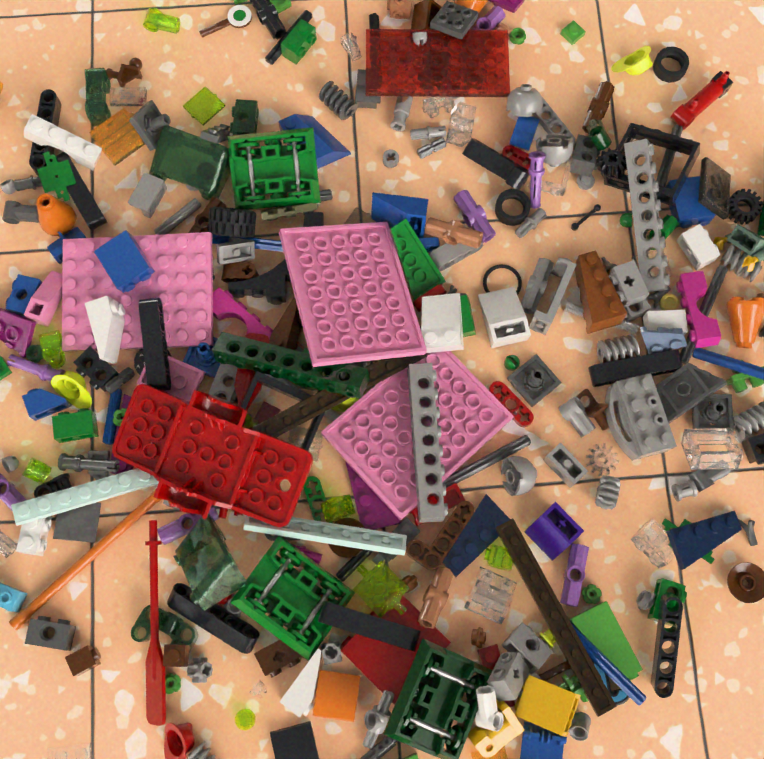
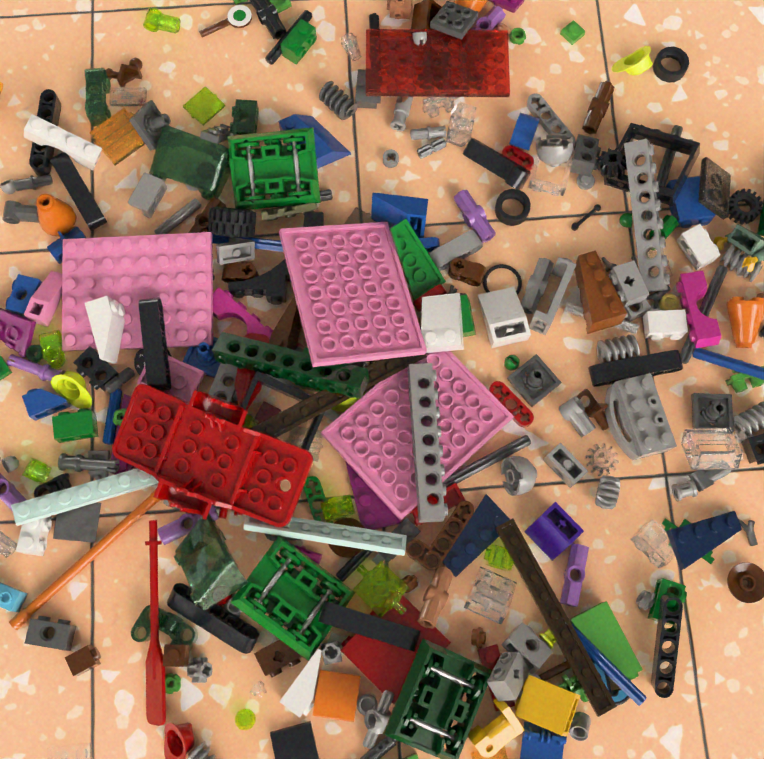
(64, 178): green piece -> none
(124, 261): blue brick -> none
(366, 703): none -> light grey plate
(453, 232): nougat piece -> none
(469, 272): none -> reddish brown piece
(488, 715): white piece -> none
(524, 101): light grey cylinder -> none
(531, 222): light grey axle -> none
(536, 171): medium lavender pin -> none
(591, 599): bright green plate -> none
(598, 134): dark green piece -> none
(663, 339): sand blue wing -> none
(686, 389): dark grey wing -> none
(718, 86): red piece -> none

